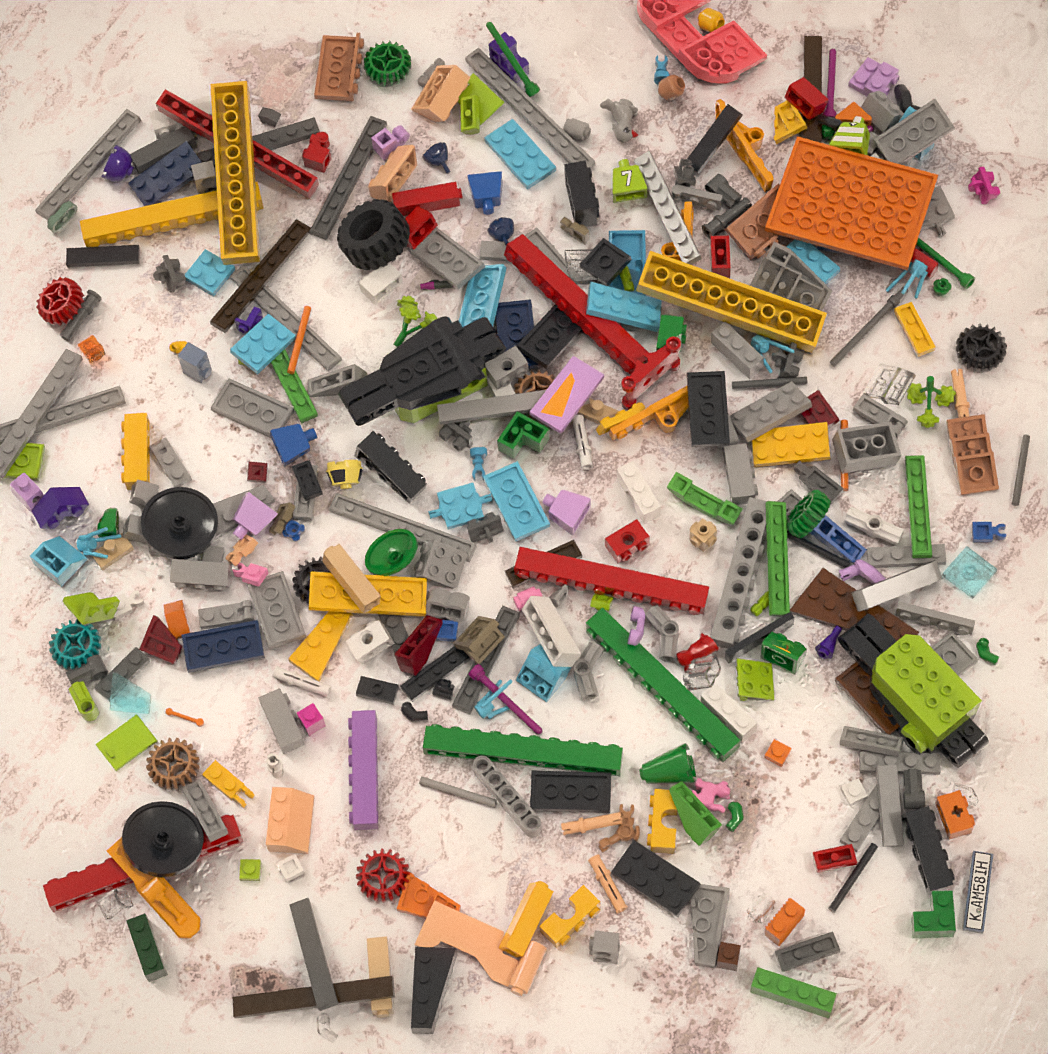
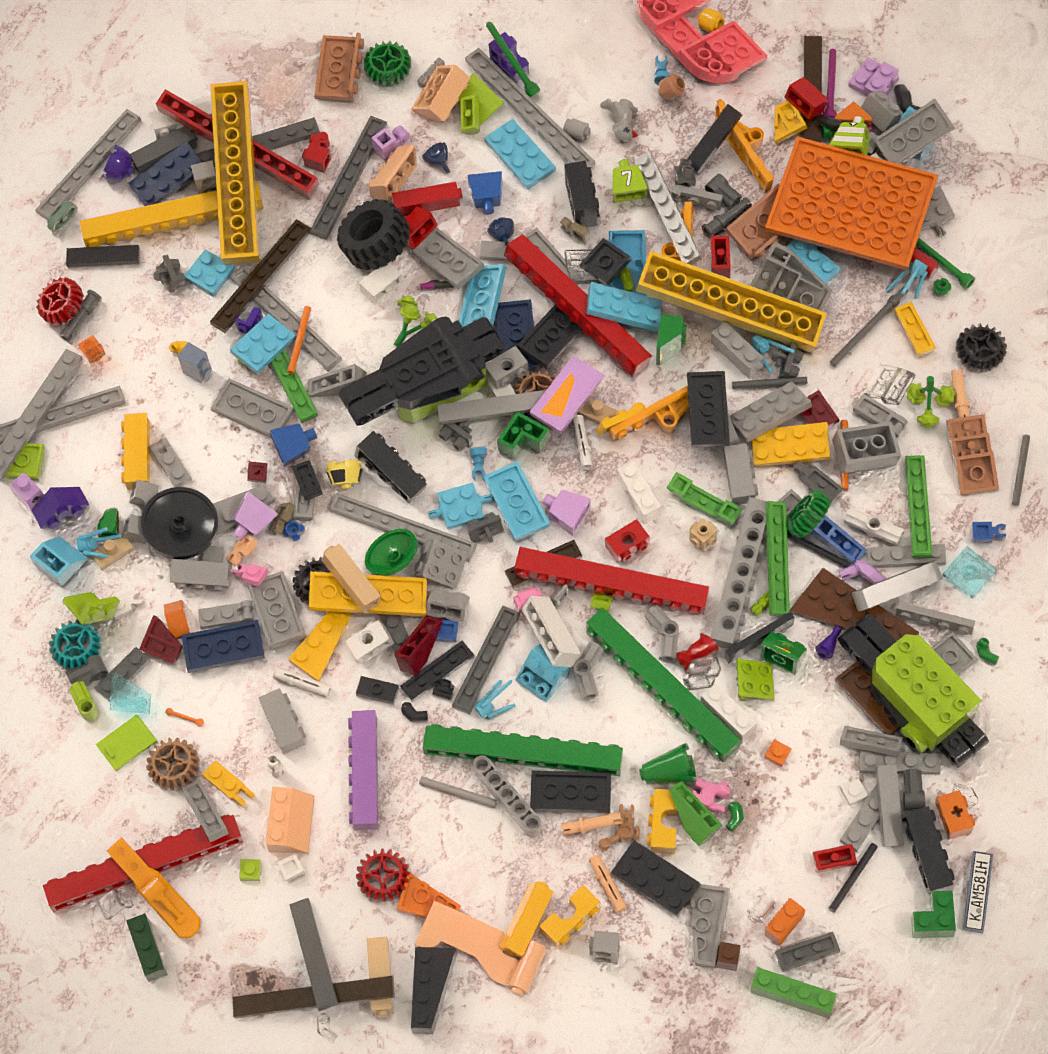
(162, 839): black dish -> none
(269, 116): dark grey piece -> none
(311, 719): dark pink brick -> none
(477, 673): magenta piece -> none
(479, 638): dark tan bracket -> none
(638, 616): lavender bar -> none
(647, 374): red piece -> none
(981, 184): dark pink hips -> none

